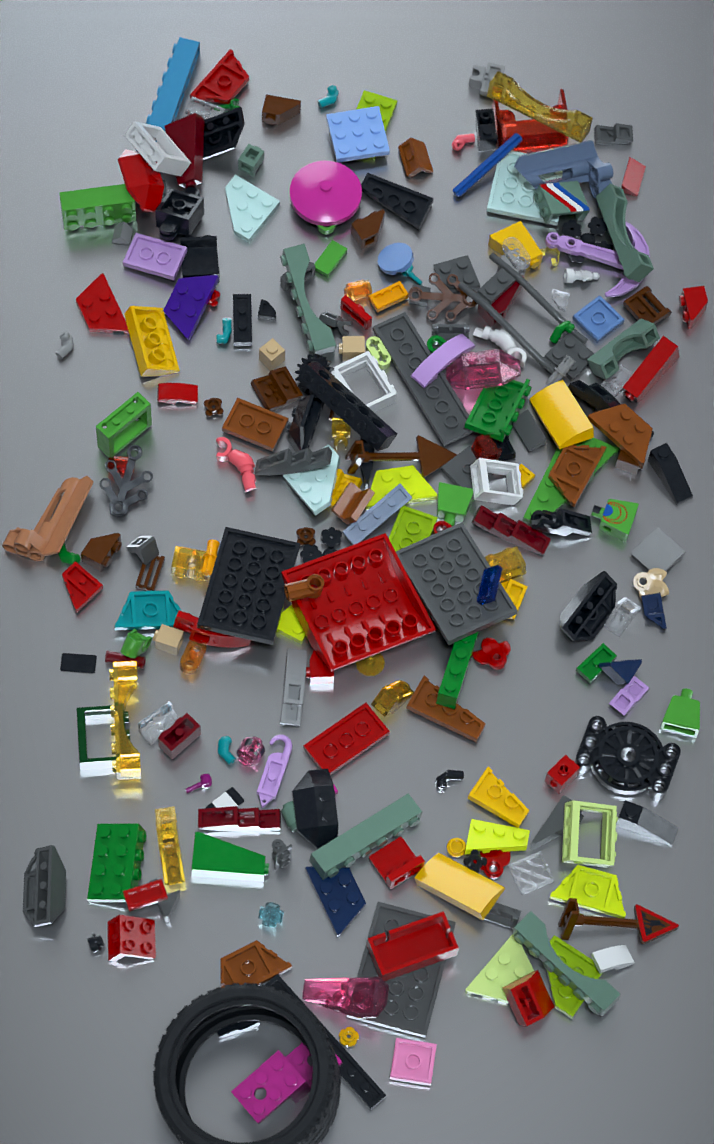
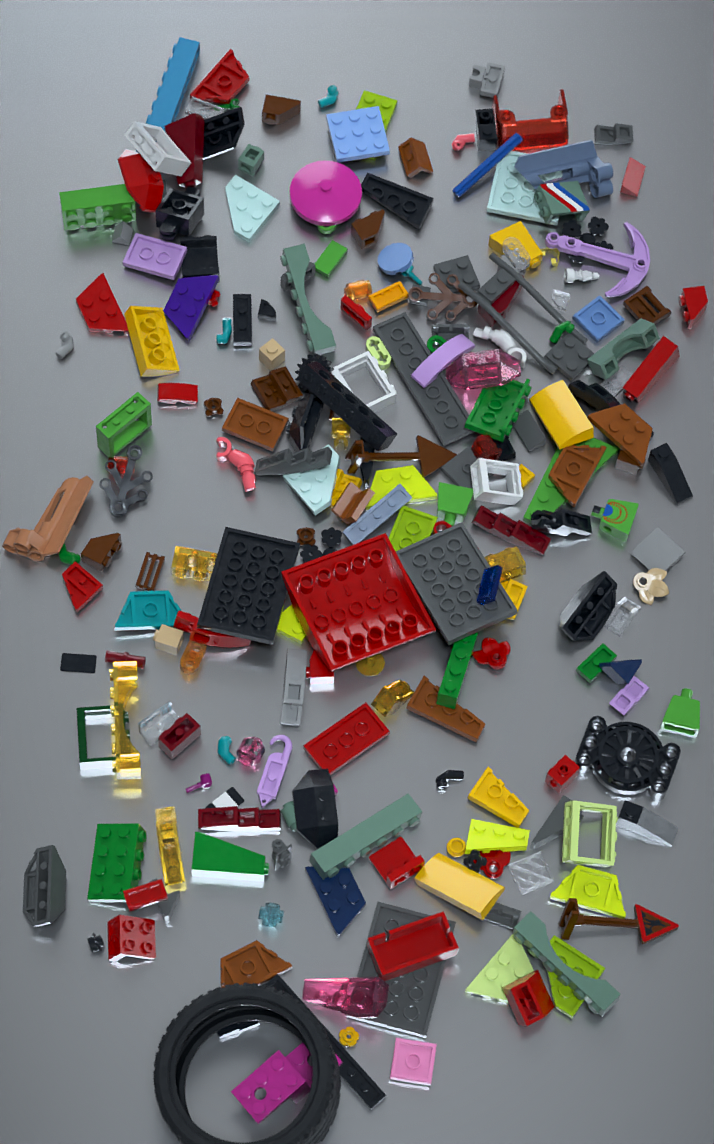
(135, 644): bright green piece -> none
(145, 548): dark grey slope -> none
(210, 557): light orange axle -> none
(303, 588): dark orange piece -> none
(333, 320): dark grey plate -> none
(351, 347): tan brick -> none
(561, 370): light grey axle -> none
(568, 122): clear yellow arch -> none
(611, 958): white slope -> none
(613, 207): sand green arch -> none
(654, 609): dark blue slope -> none

